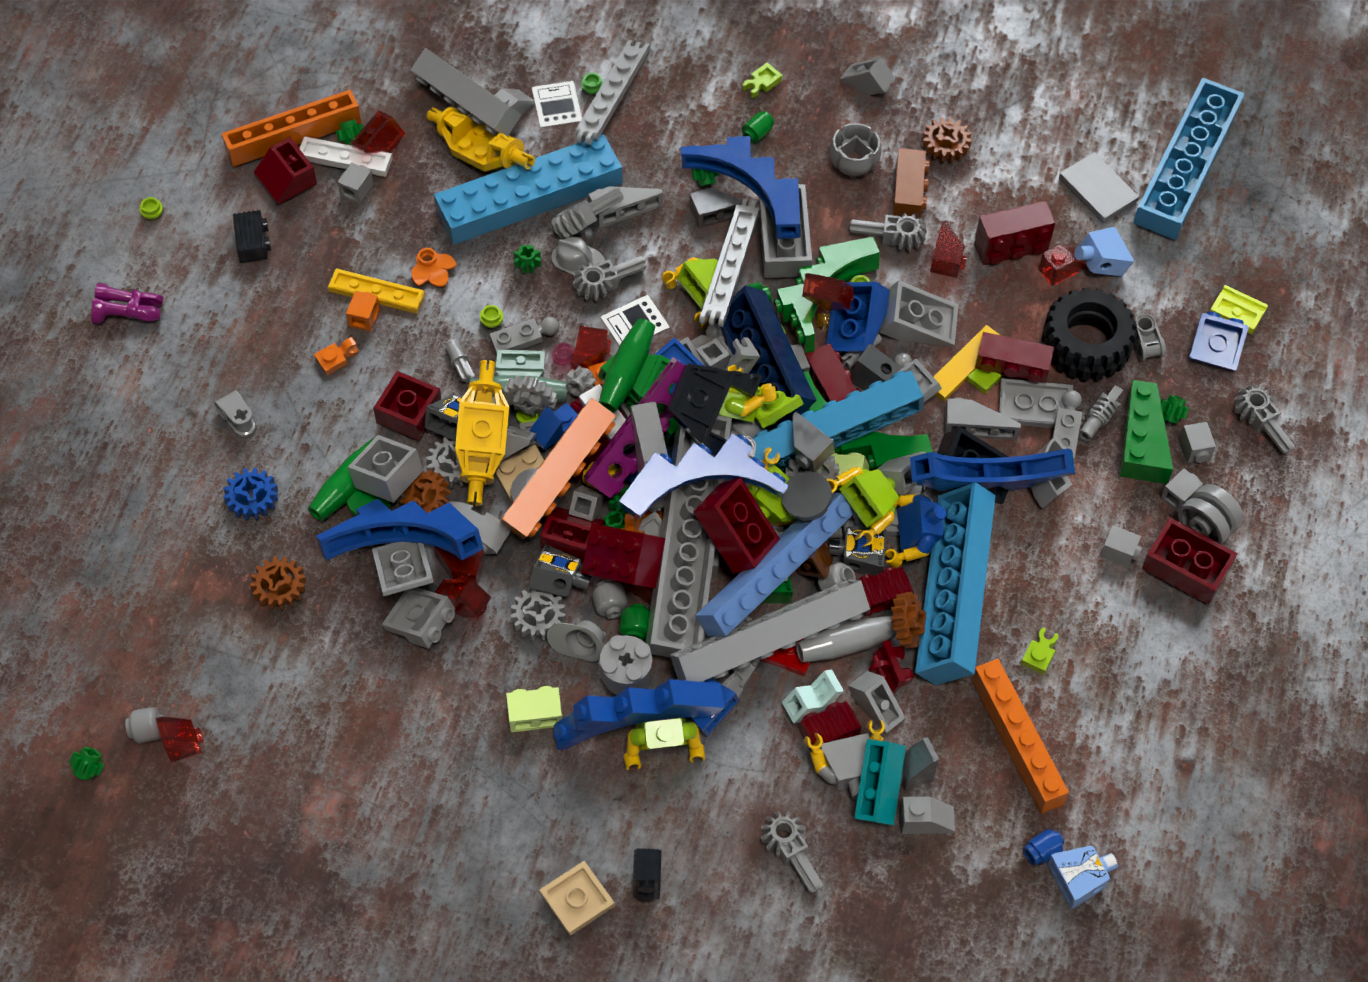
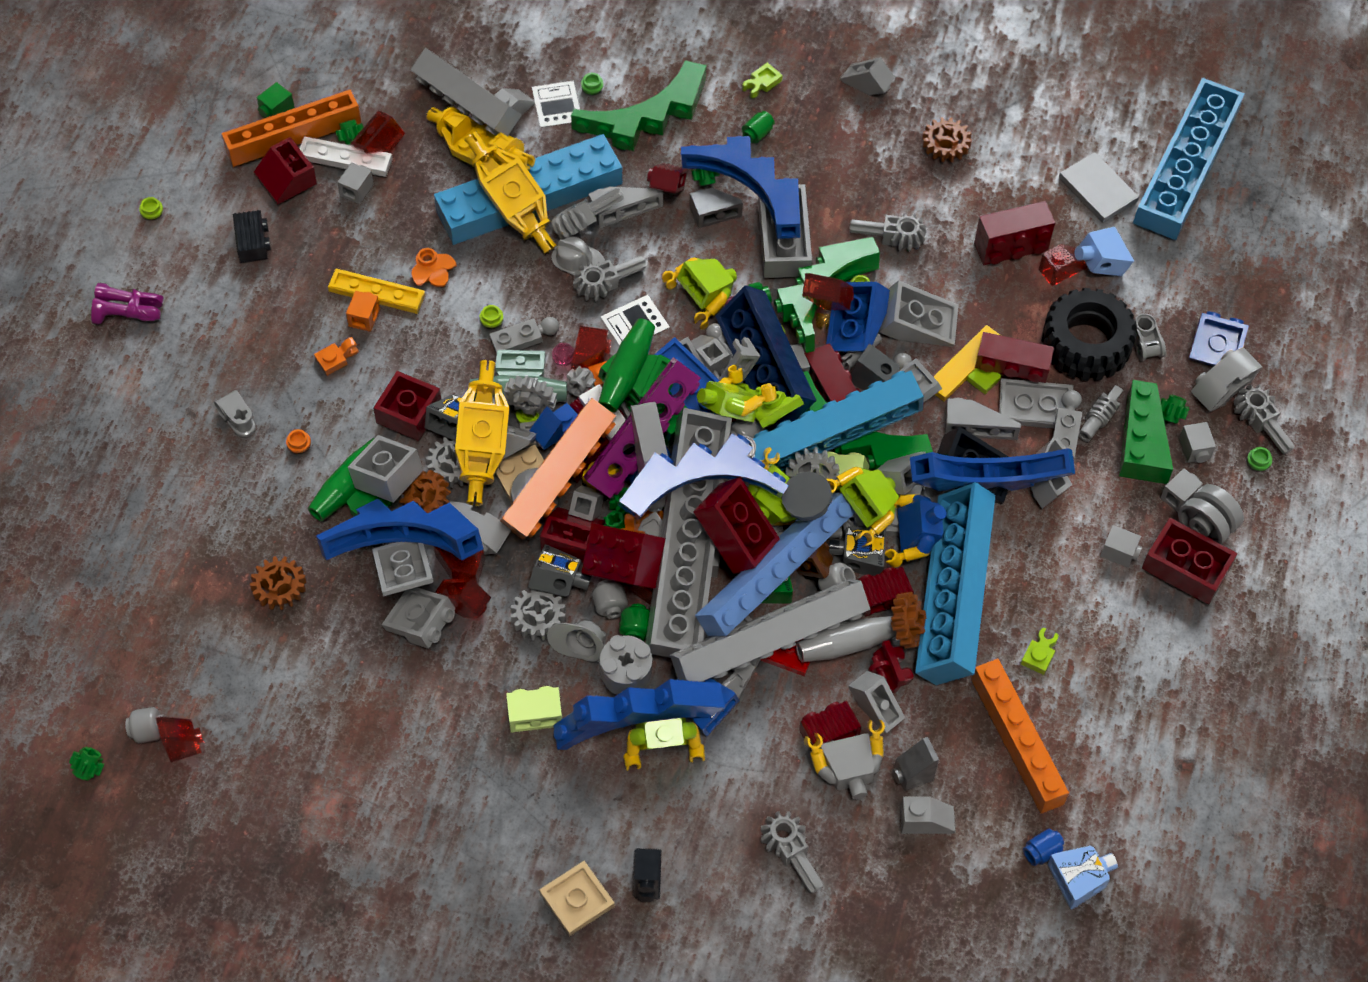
(263, 492): blue gear -> none
(274, 101): none -> green brick
(298, 441): none -> orange plate
(459, 360): light grey axle -> none
(512, 191): none -> yellow plate
(527, 258): green gear -> none
(611, 92): light grey hinge -> none
(651, 116): none -> green arch
(667, 177): none -> dark red brick
(700, 398): black wing -> none
(730, 263): hinge -> none
(810, 444): flat silver slope -> none
(813, 697): light aqua brick -> none
(858, 139): light grey piece -> none
(880, 782): teal brick -> none
(910, 182): brick -> none
(948, 253): clear red slope -> none
(1226, 378): none -> light grey brick
(1240, 306): neon yellow plate -> none
(1259, 459): none -> bright green plate

